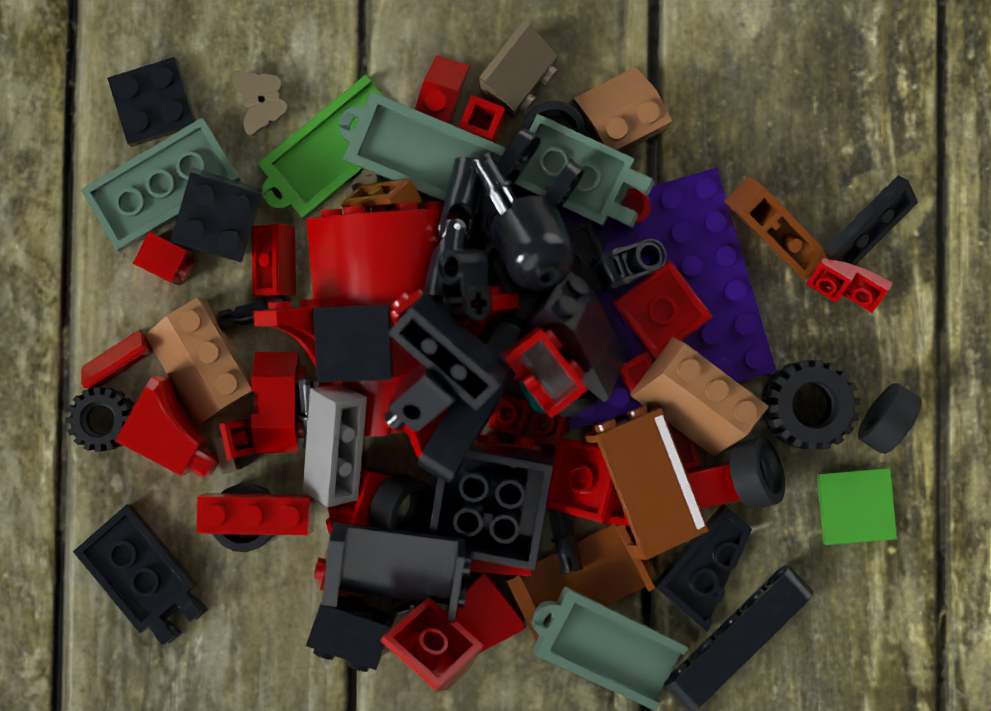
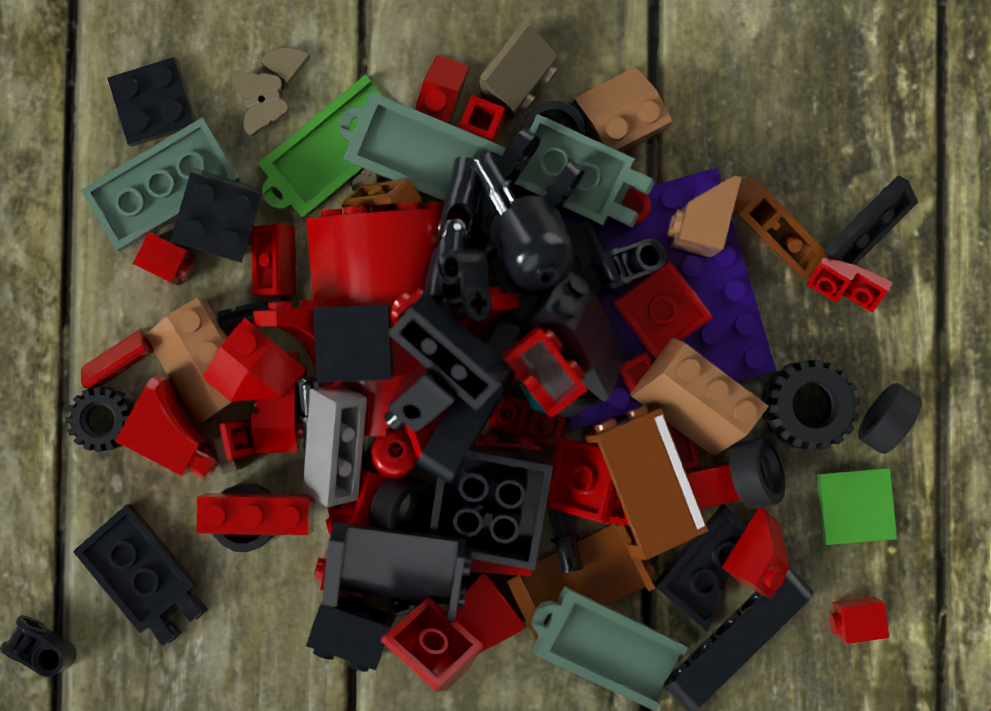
(32, 644): none -> black piece
(252, 366): none -> red slope
(285, 62): none -> dark tan tile
(395, 466): none -> red head
(705, 220): none -> medium nougat slope
(760, 555): none -> red slope
(859, 620): none -> red brick

